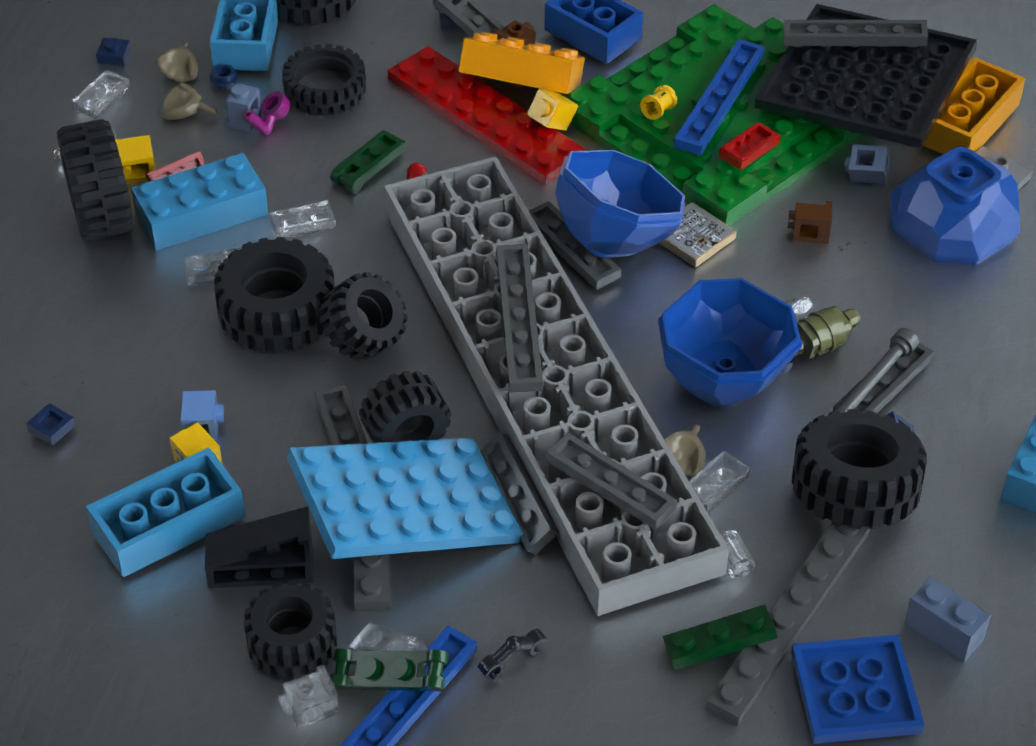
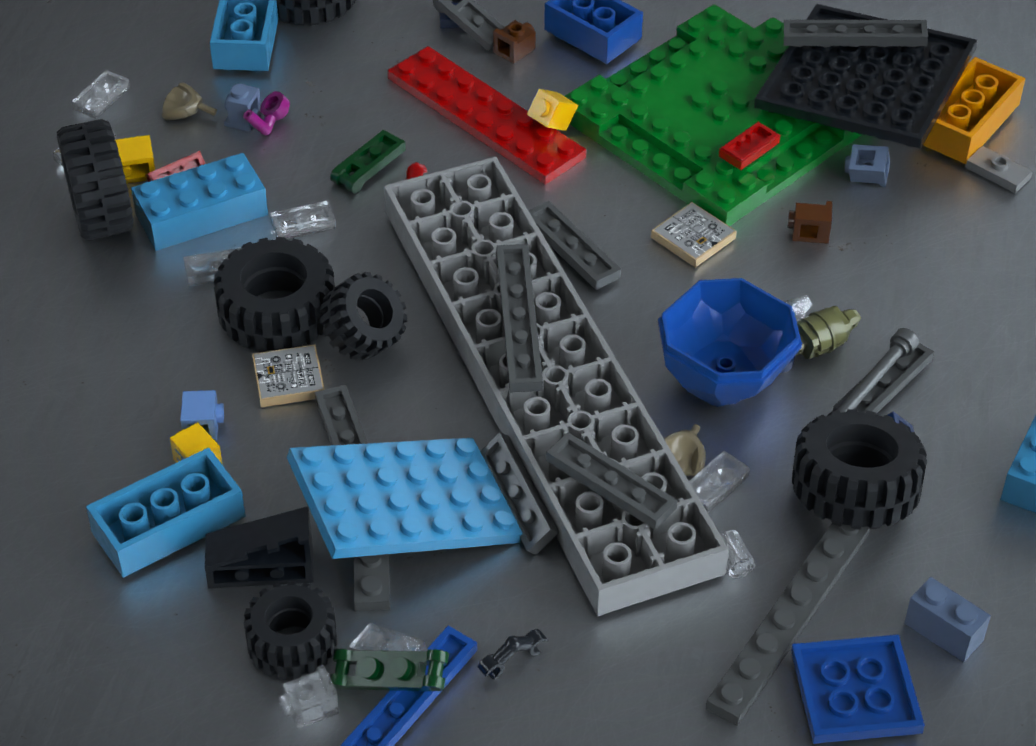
(51, 424): dark blue plate -> none
(113, 51): dark blue plate -> none
(178, 63): dark tan piece -> none
(223, 77): dark blue plate -> none
(287, 375): none -> tile
(324, 99): black tyre -> none
(405, 409): black tyre -> none
(522, 64): light orange brick -> none
(616, 202): blue rock -> none
(658, 102): yellow bush -> none
(719, 97): blue plate -> none
(720, 637): dark green plate -> none
(957, 208): blue rock -> none

